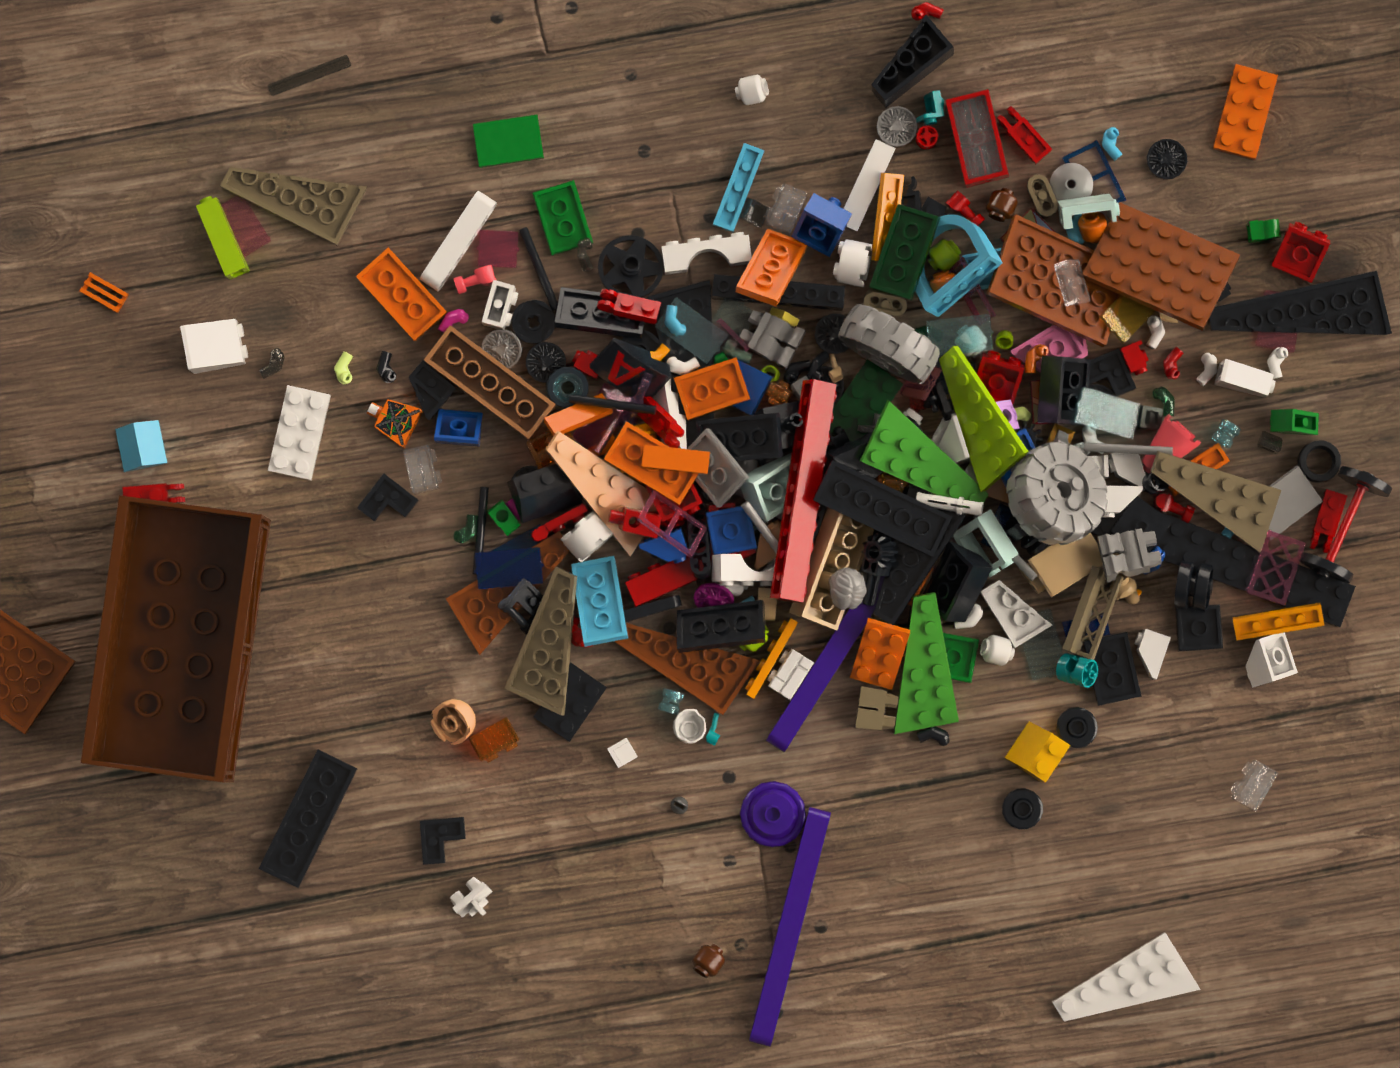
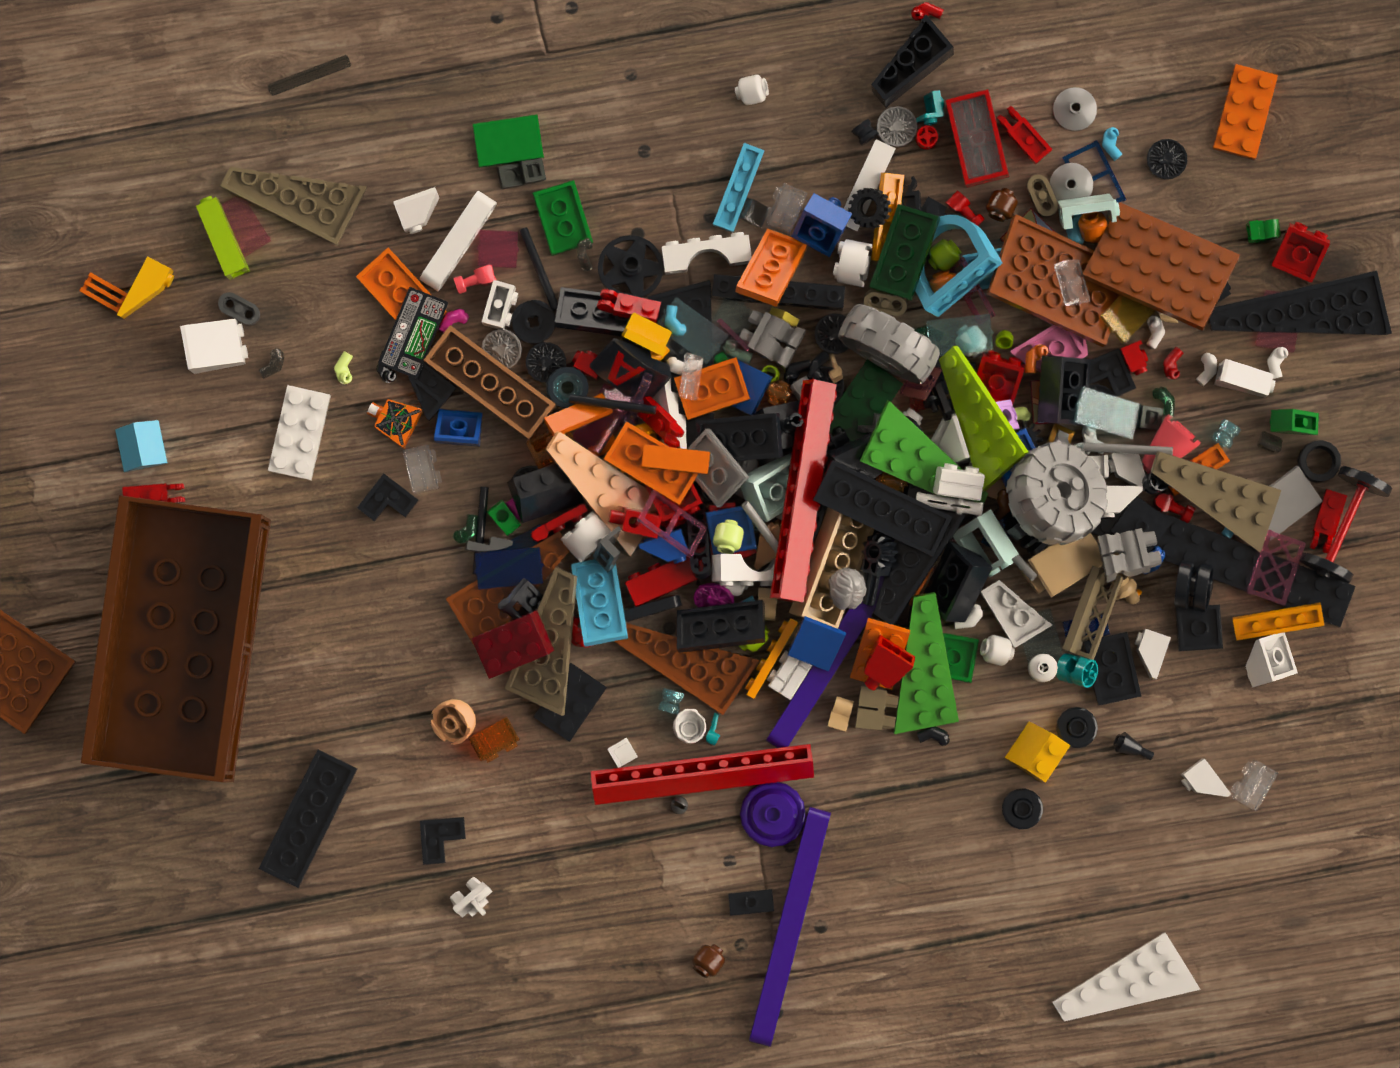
(149, 283): none -> yellow slope
(239, 309): none -> dark grey plate
(413, 332): none -> sticker
(416, 209): none -> white slope
(493, 545): none -> dark grey slope
(513, 644): none -> dark red brick
(521, 174): none -> pearl dark grey slope
(606, 553): none -> dark grey panel
(647, 334): none -> yellow panel
(690, 377): none -> clear slope
(702, 774): none -> red brick
(728, 537): none -> yellowish green head
(751, 902): none -> black plate
(816, 643): none -> blue tile
(840, 714): none -> tan leg
(857, 208): none -> black tyre
(865, 132): none -> black wheel
(887, 664): none -> red torso
(958, 483): none -> white brick
(1003, 502): none -> reddish brown arm
(1039, 675): none -> white head
(1072, 119): none -> light grey dish
(1126, 744): none -> black cone
(1204, 780): none -> white slope

